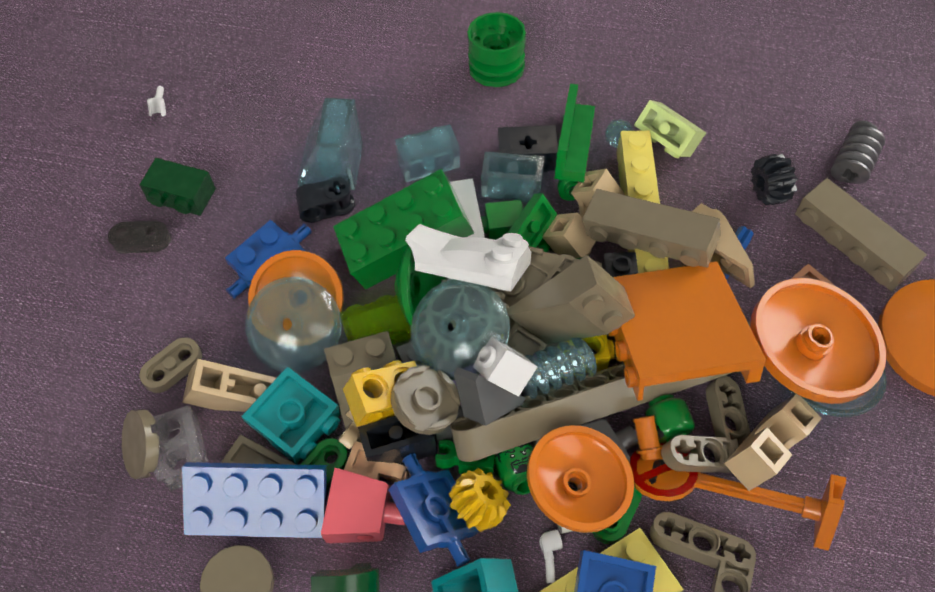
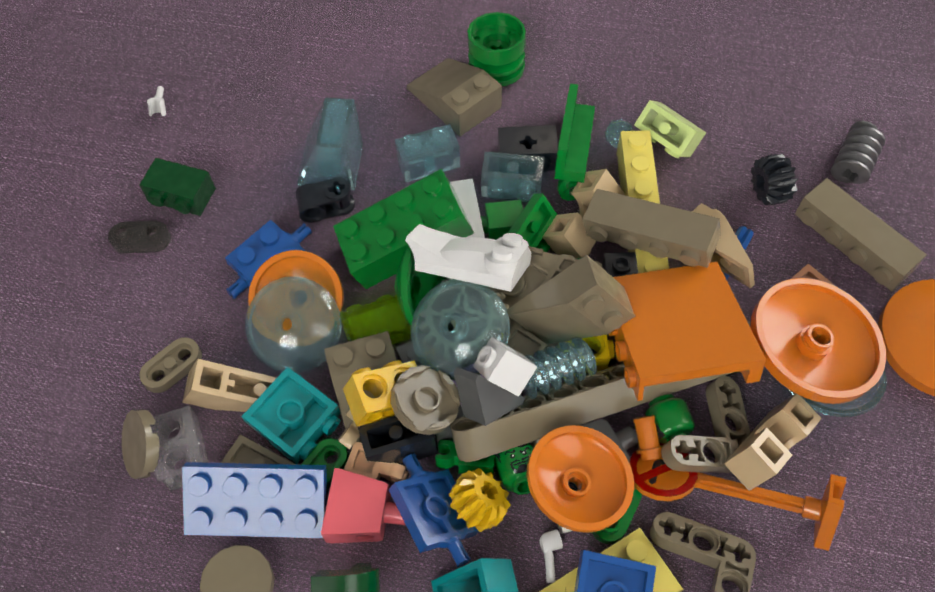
(458, 94): none -> dark tan slope

